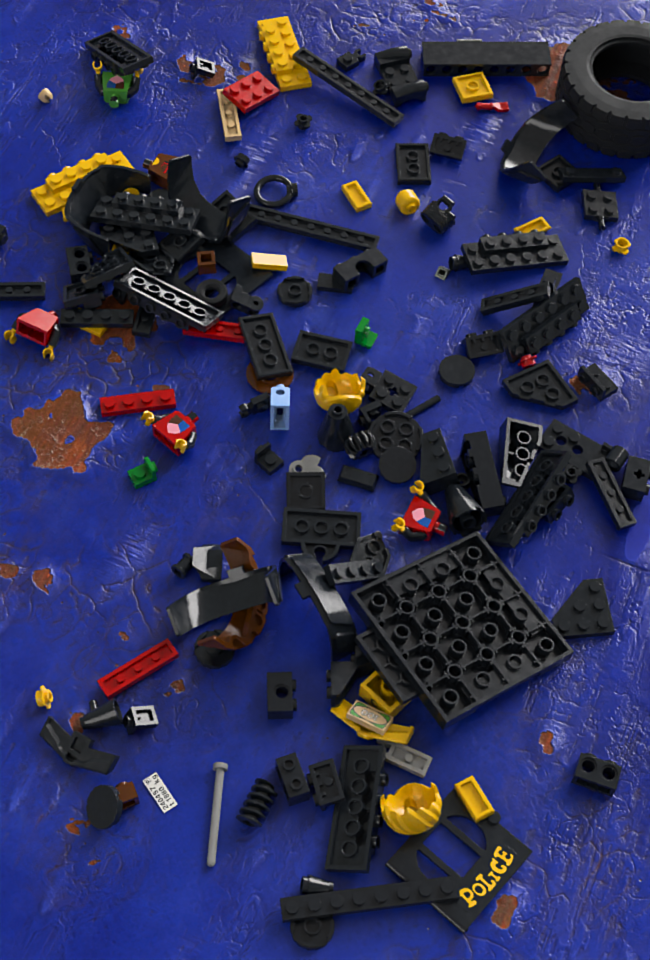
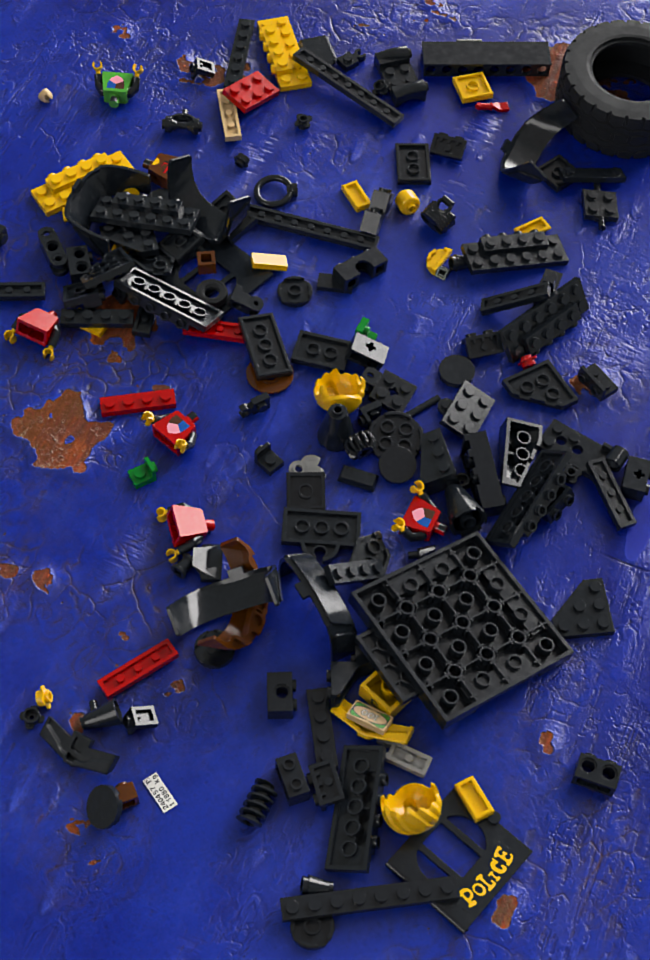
(31, 711): none -> black plate
(53, 251): none -> black piece
(118, 54): black plate -> none
(182, 121): none -> black piece
(186, 527): none -> torso
(220, 768): light grey bar -> none
(239, 51): none -> black plate
(279, 399): light blue torso -> none
(320, 47): none -> black tile
(321, 725): none -> black plate
(366, 352): none -> brick
(378, 207): none -> black arch
(421, 552): none -> black bar
(437, 258): none -> yellow tile
(443, 404): none -> black plate
(467, 410): none -> plate
(621, 245): yellow plate -> none

